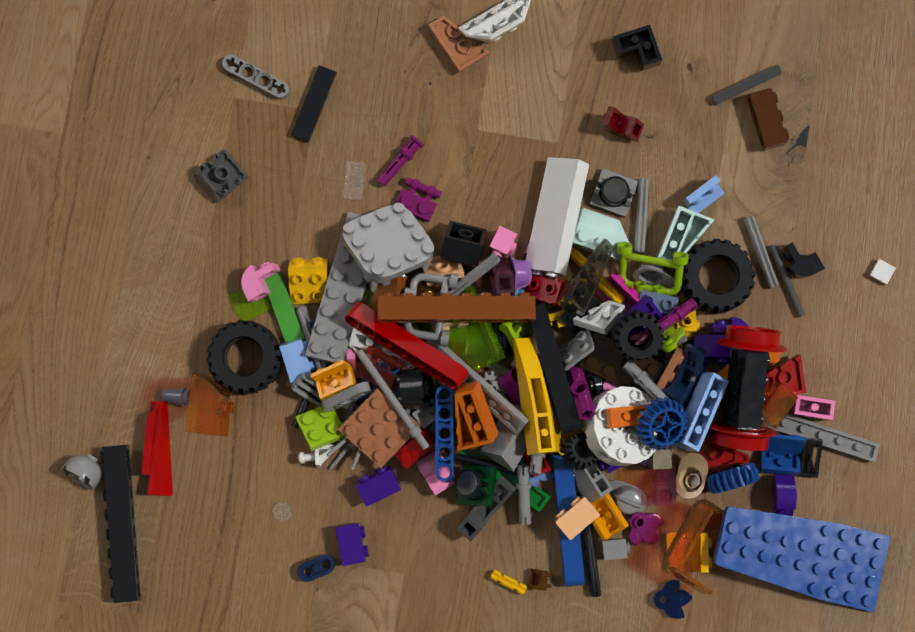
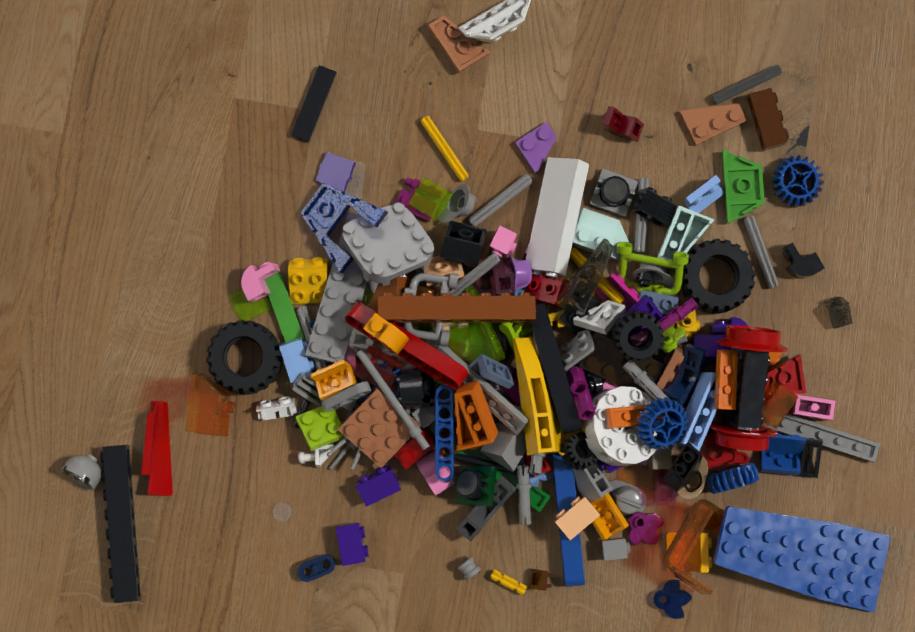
(176, 396): sand blue cone -> none
(220, 176): dark grey slope -> none
(257, 74): light grey beam -> none
(267, 408): none -> white hinge
(327, 210): none -> clear blue wing
(335, 171): none -> piece
(386, 333): none -> light orange brick
(406, 153): magenta pin -> none
(430, 199): none -> clear neon green piece
(444, 148): none -> yellow axle
(459, 205): none -> light grey piece
(469, 568): none -> light grey wheel
(493, 371): none -> sand blue bracket
(500, 200): none -> light grey axle
(536, 145): none -> medium lavender wing
(591, 561): black axle -> none
(638, 42): black brick -> none
(644, 279): none -> black plate
(654, 207): none -> black brick
(684, 467): none -> black slope
(711, 121): none -> nougat wing
(726, 379): none -> orange plate
(741, 185): none -> bright green wing
(784, 494): dark purple brick -> none
(787, 281): dark grey bar -> none
(794, 174): none -> blue gear
(839, 312): none -> clear smoke bracket
(882, 271): white tile -> none

